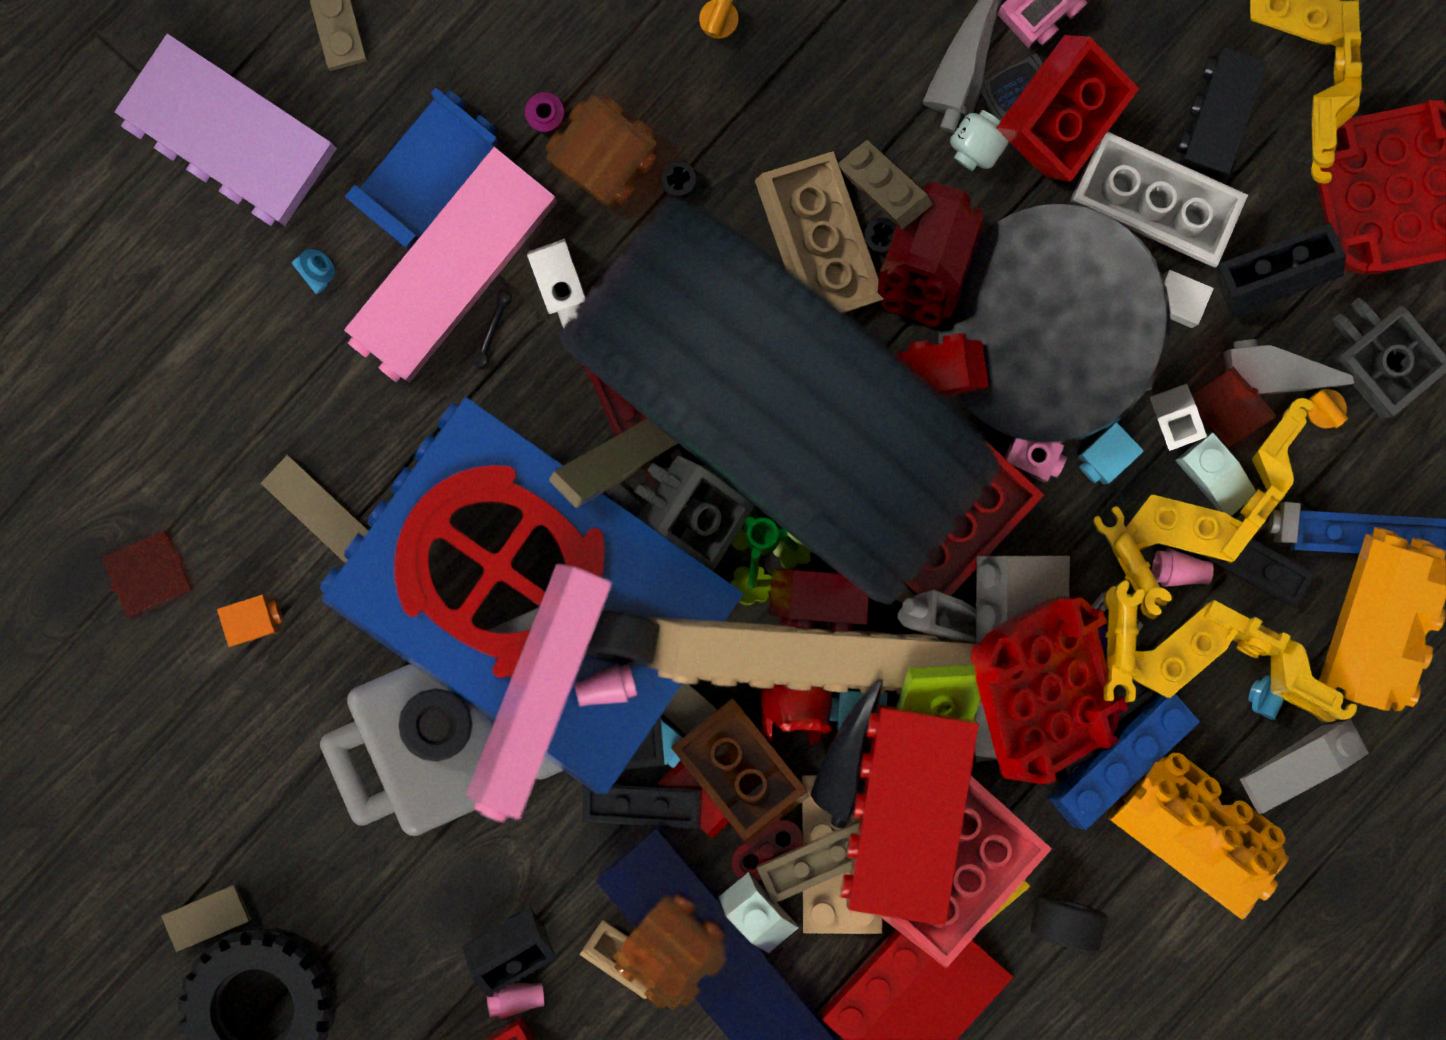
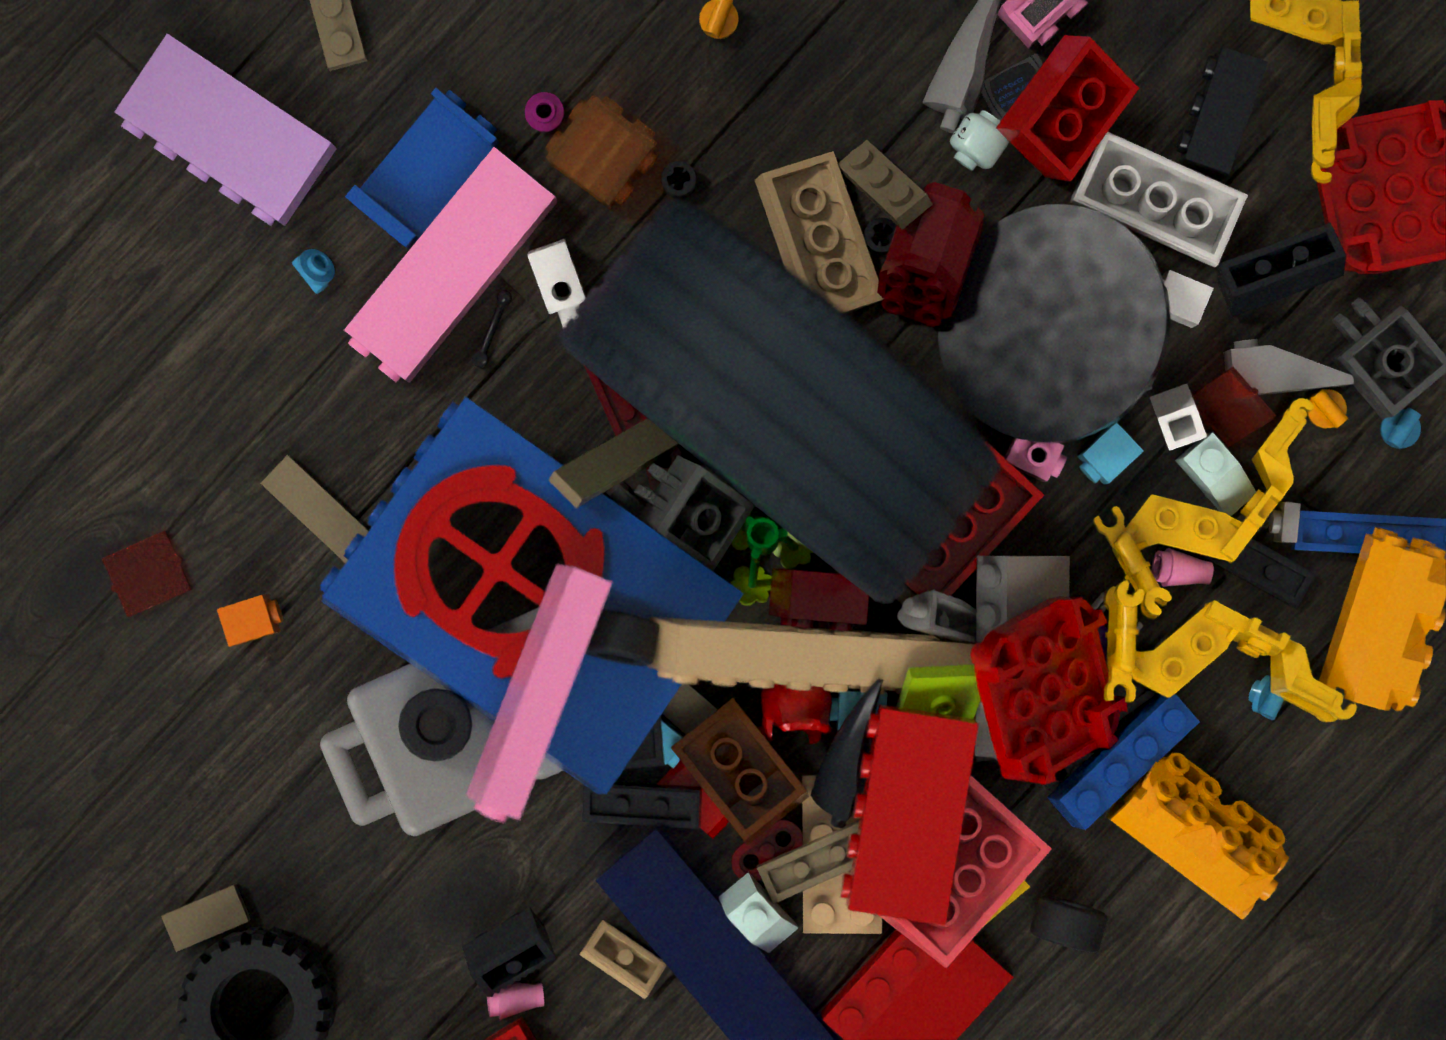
(607, 686): bright pink cone -> none
(671, 952): clear orange brick -> none
(949, 366): red brick -> none
(1304, 764): light grey slope -> none
(1401, 429): none -> dark azure plate

